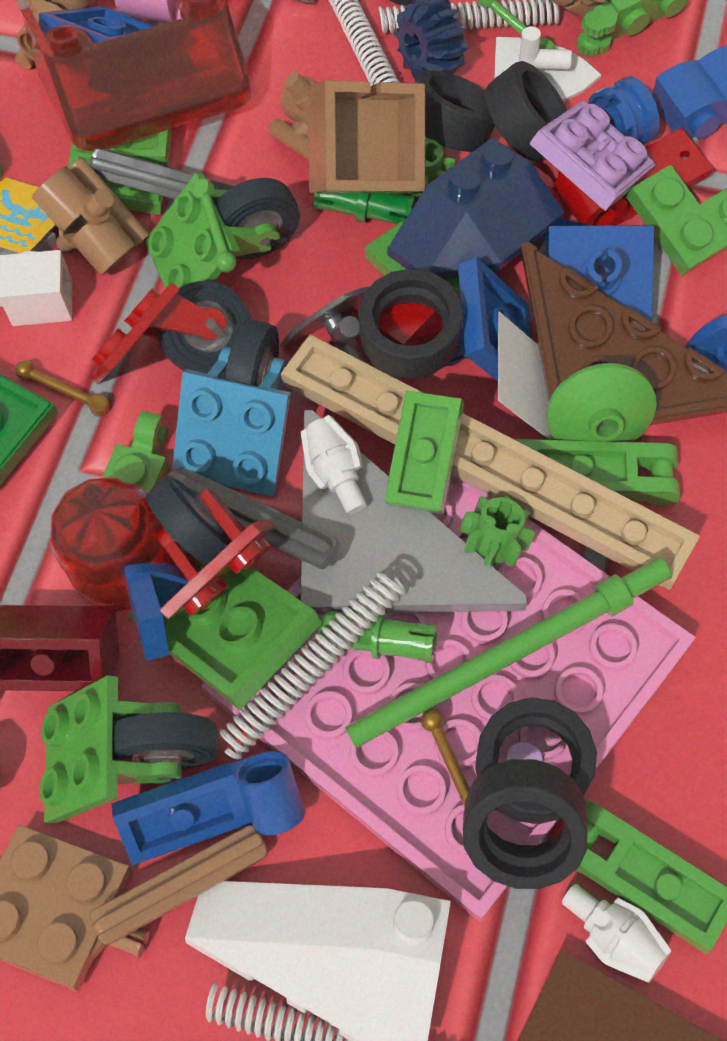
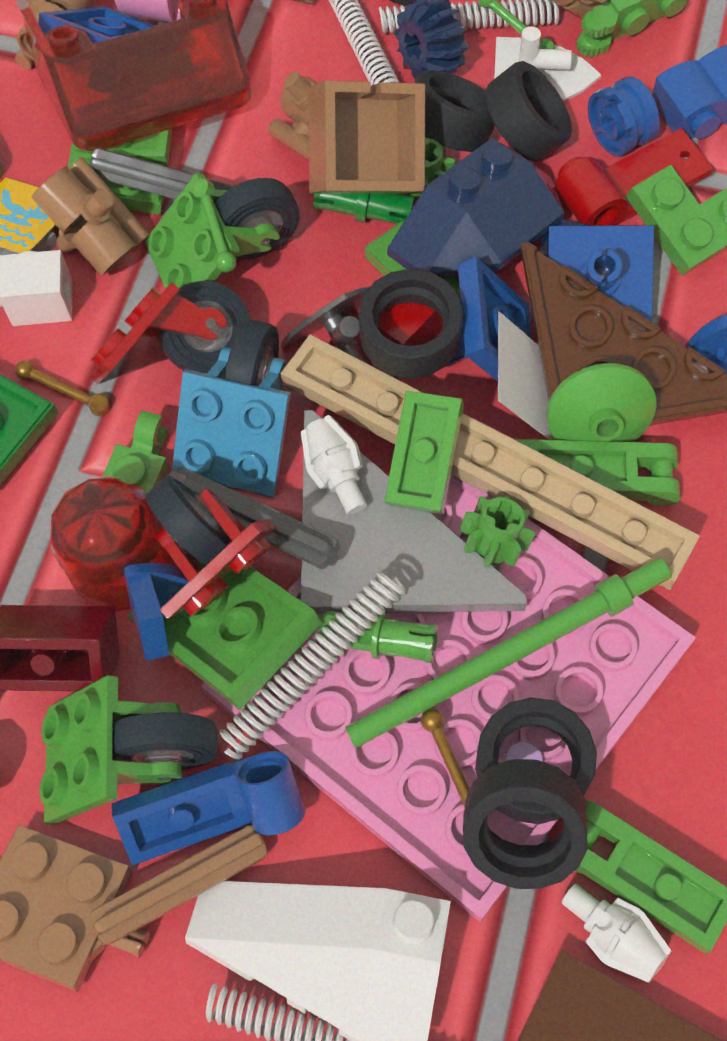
(593, 153): lavender tile -> none

